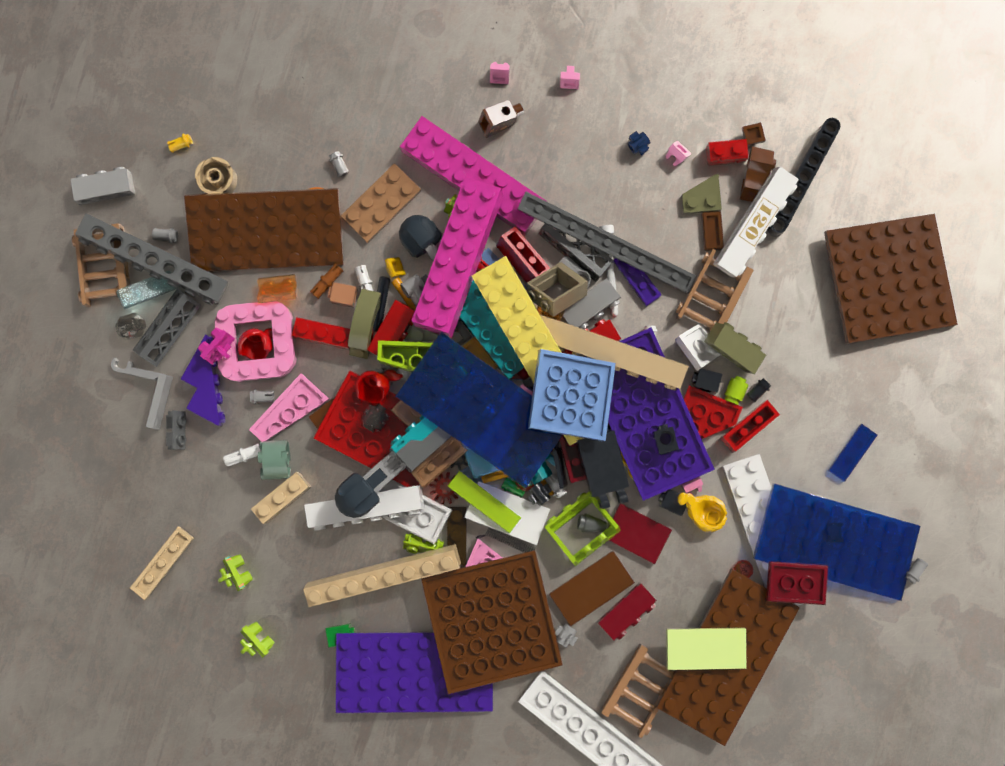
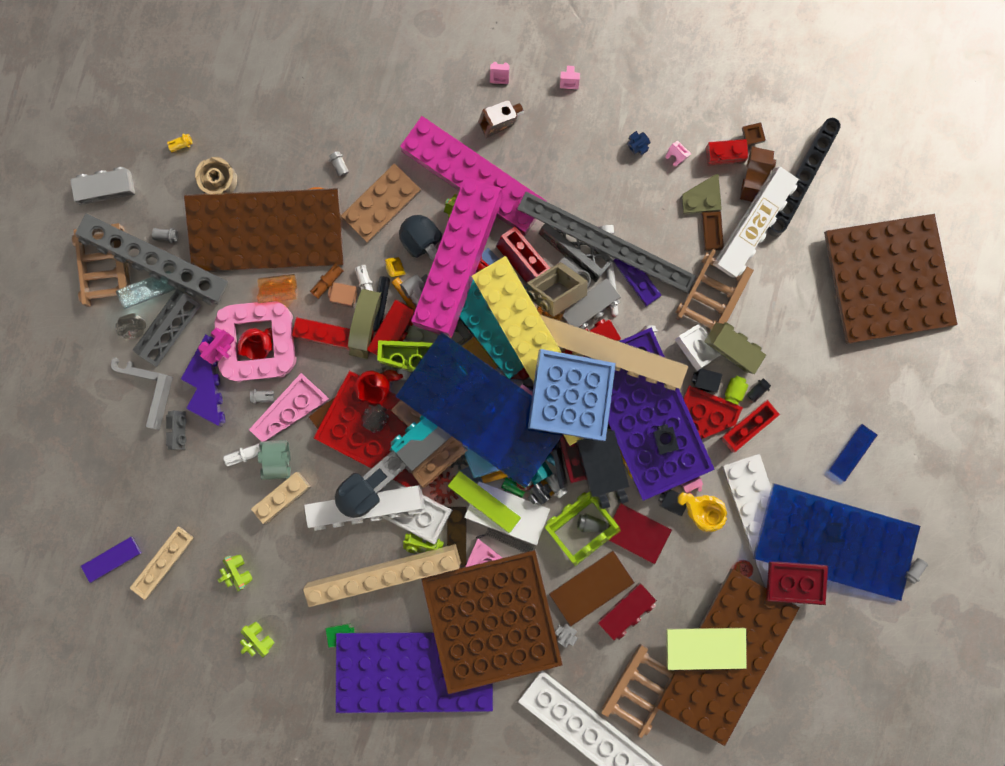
(111, 559): none -> dark purple tile

